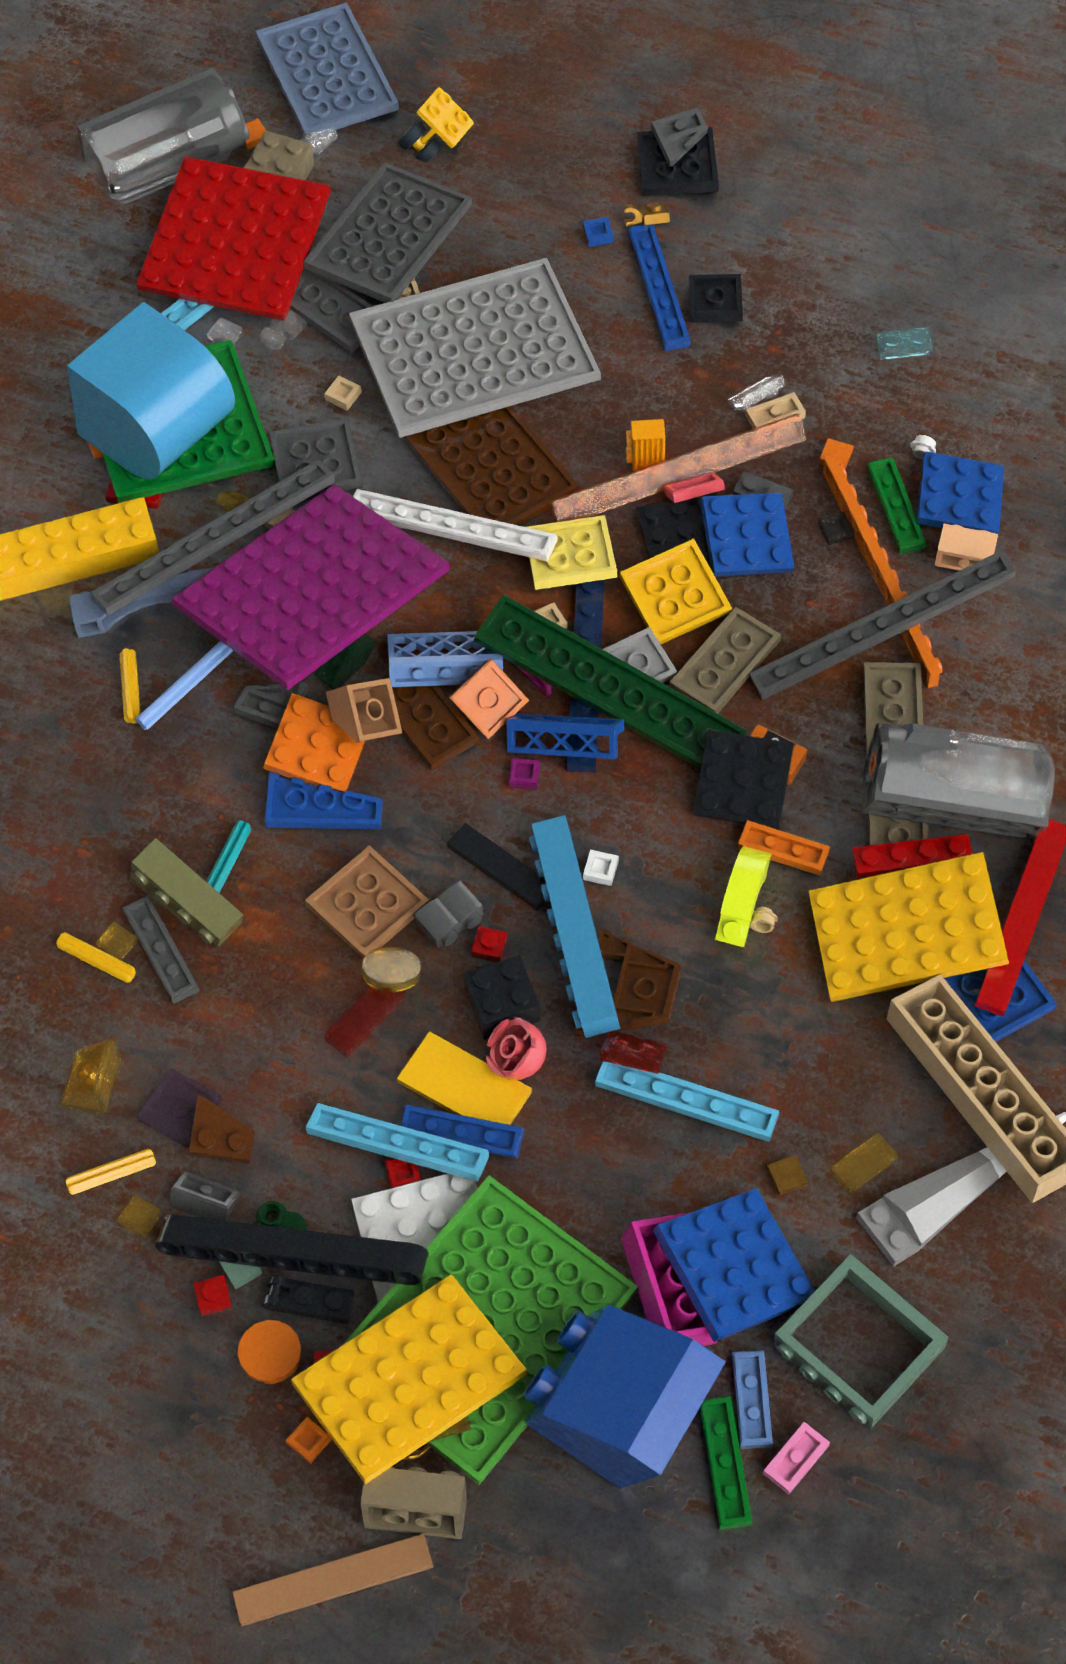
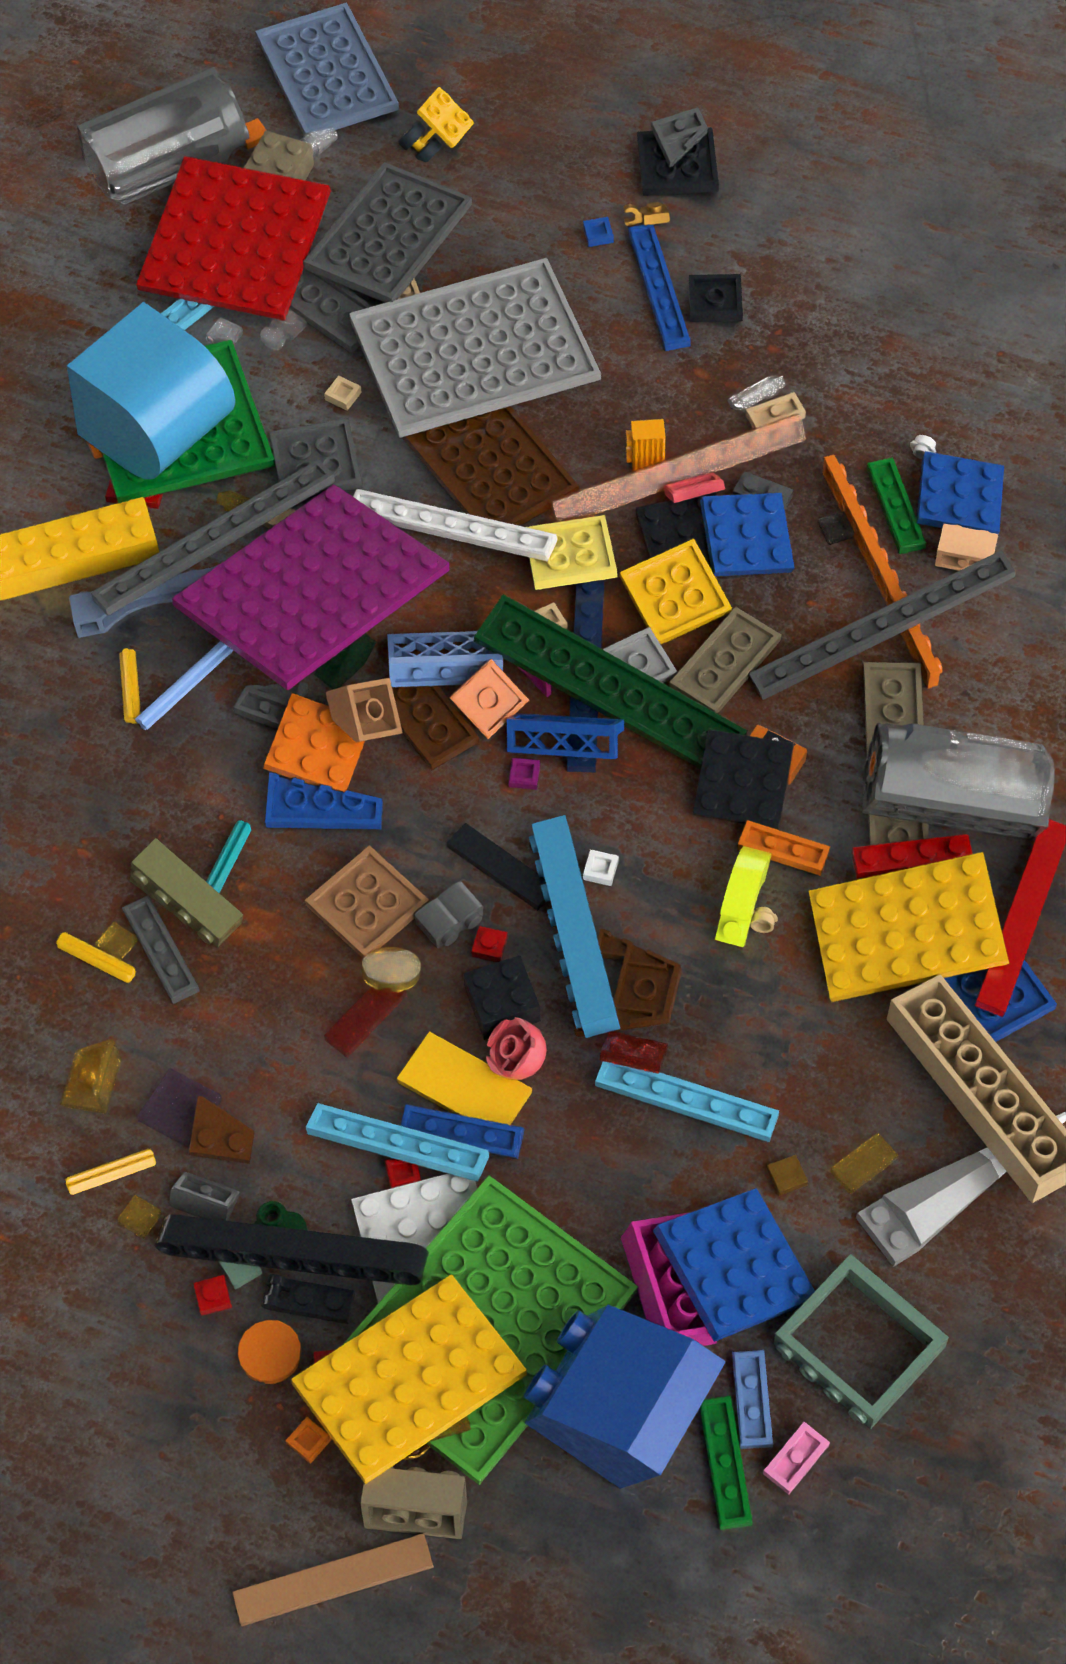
(841, 451): orange tile -> none
(904, 343): clear light blue plate -> none

